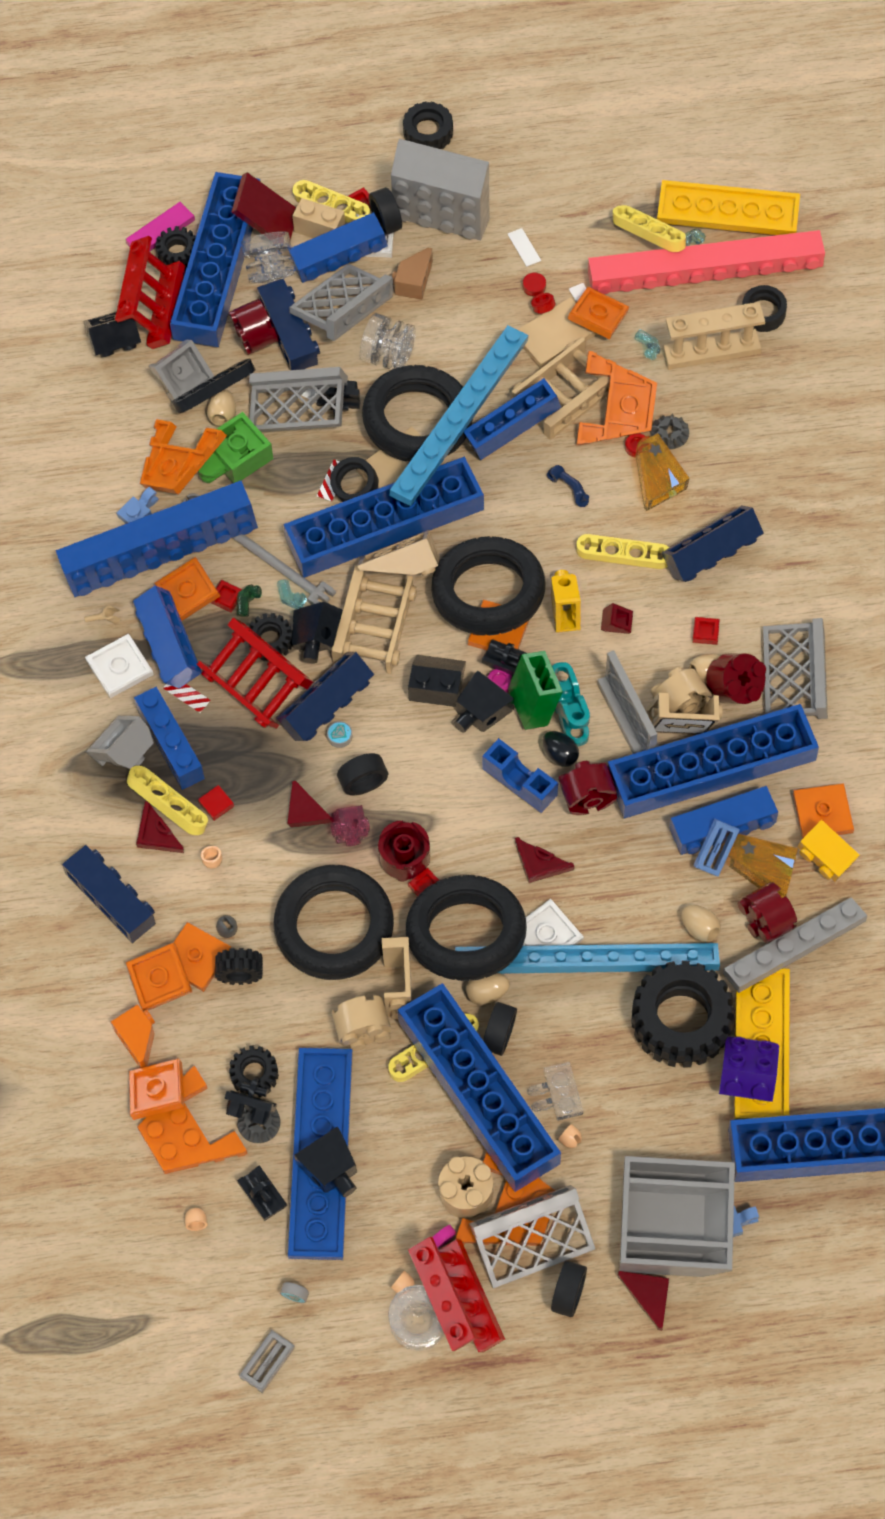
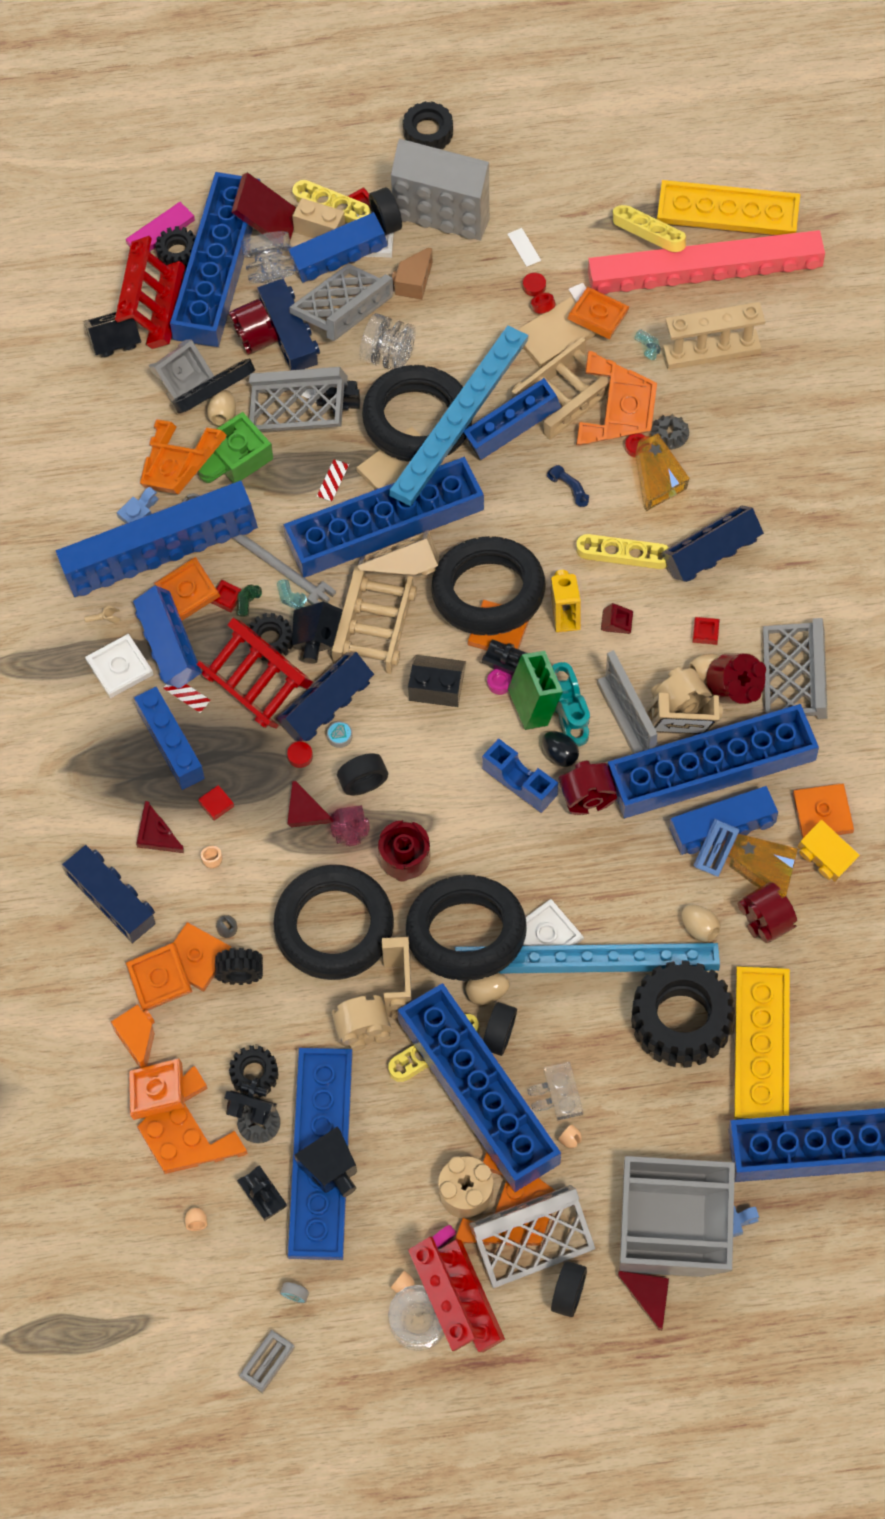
(122, 742): light grey brick -> none
(189, 819): light yellow beam -> none
(300, 754): none -> red tile
(343, 468): black tyre -> none
(422, 881): red tile -> none
(482, 704): black torso -> none
(539, 862): dark red tile -> none
(695, 235): clear light blue arm -> none
(749, 1068): dark purple bracket -> none
(770, 294): black tyre -> none
(794, 945): light grey plate -> none

